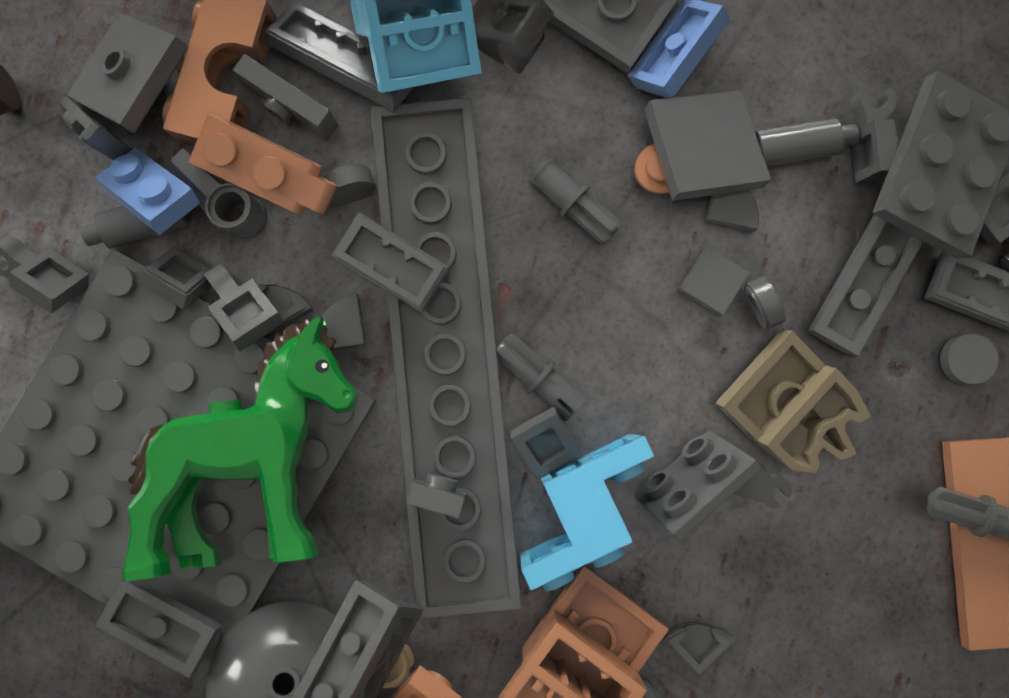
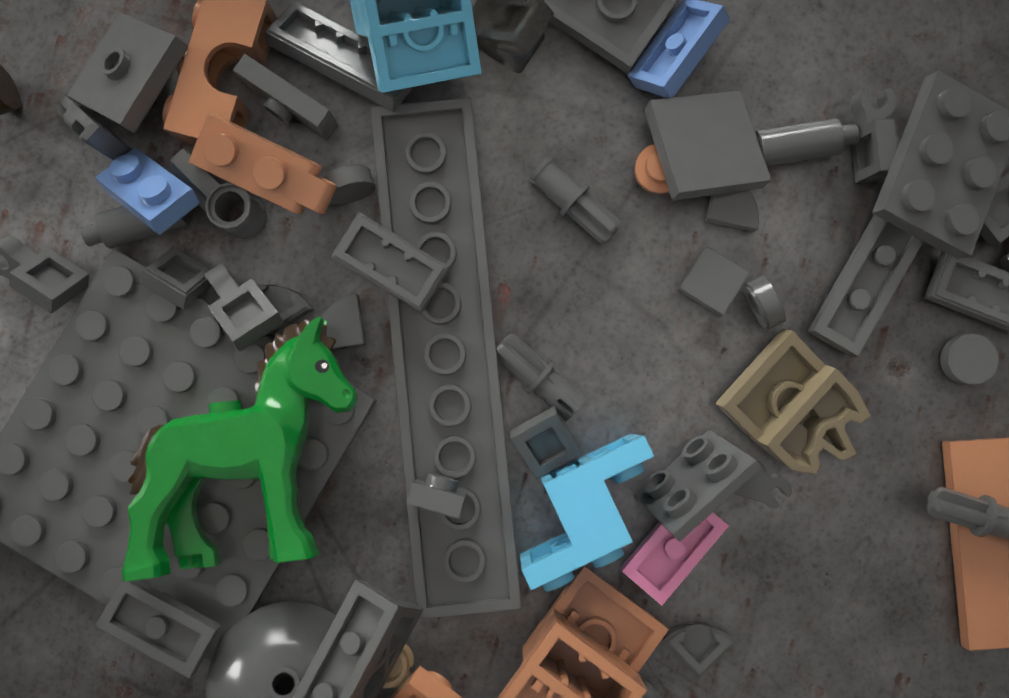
(664, 562): none -> bright pink plate

